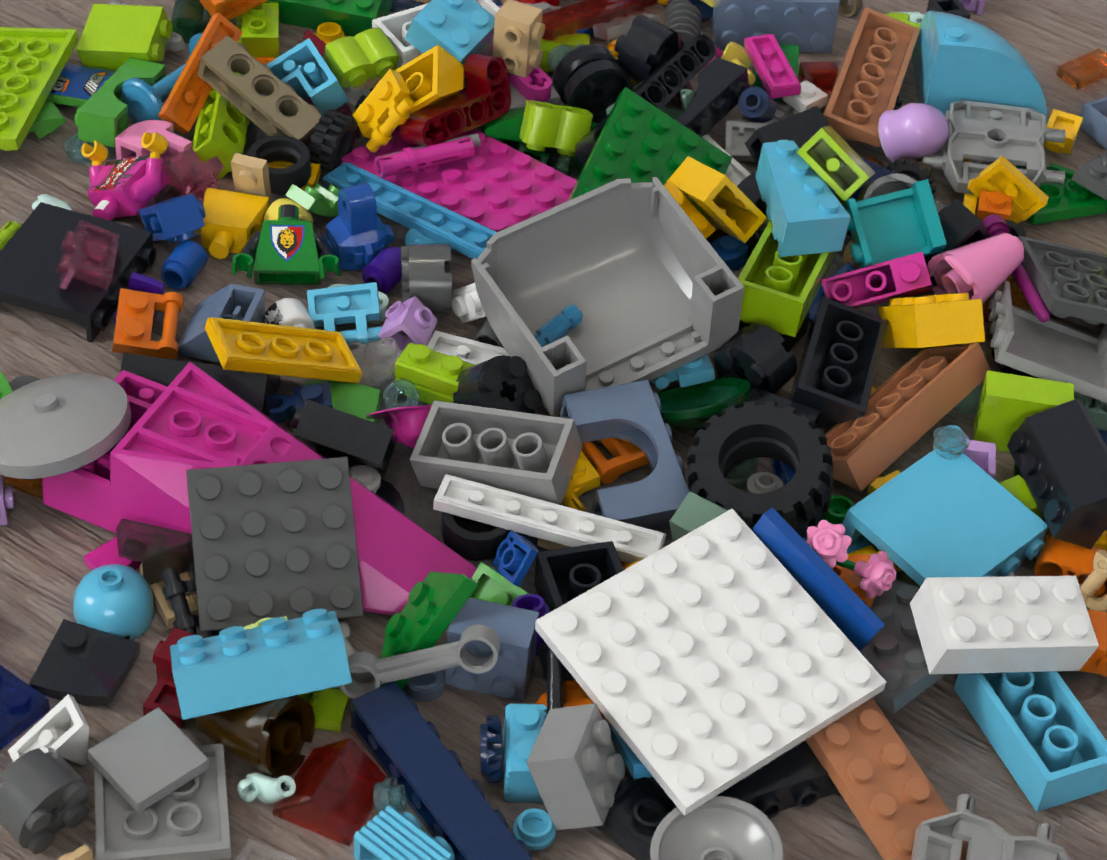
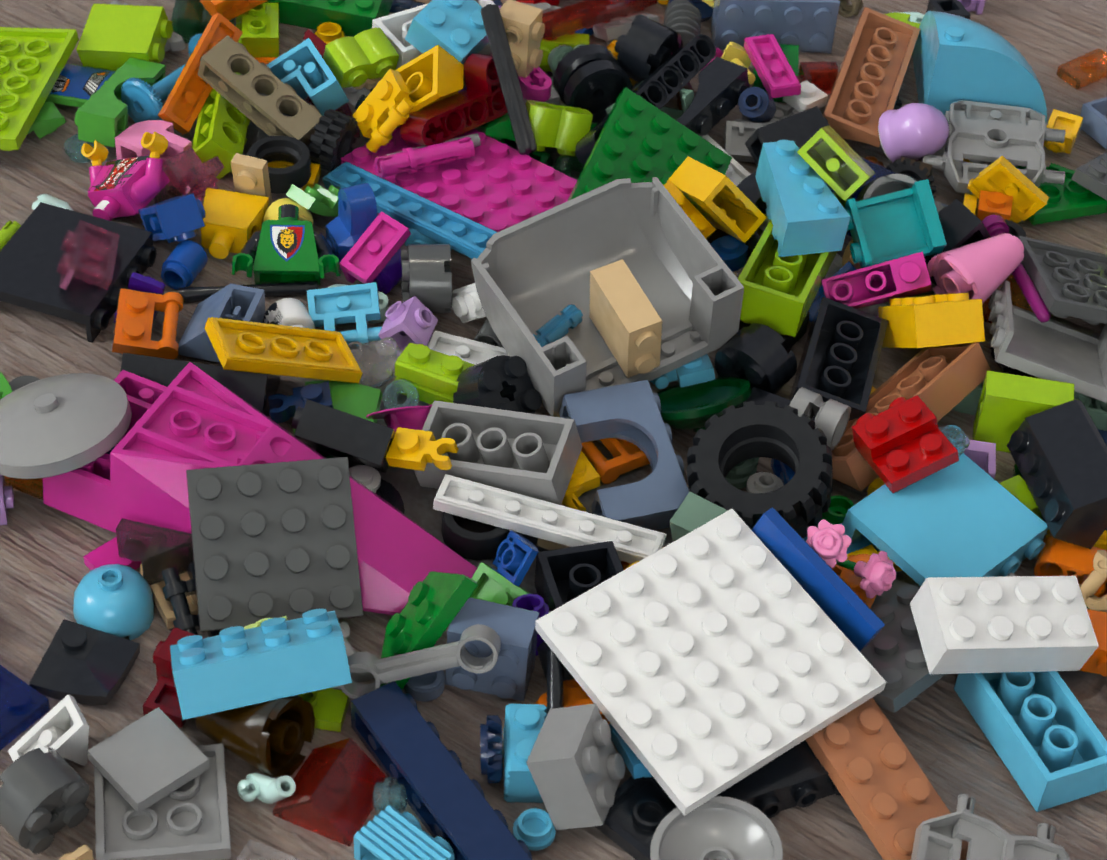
(271, 290): none -> black bar
(374, 249): none -> dark pink panel
(416, 448): none -> yellow plate
(508, 79): none -> black axle
(625, 318): none -> tan brick
(830, 415): none -> light grey wheel
(903, 443): none -> red plate

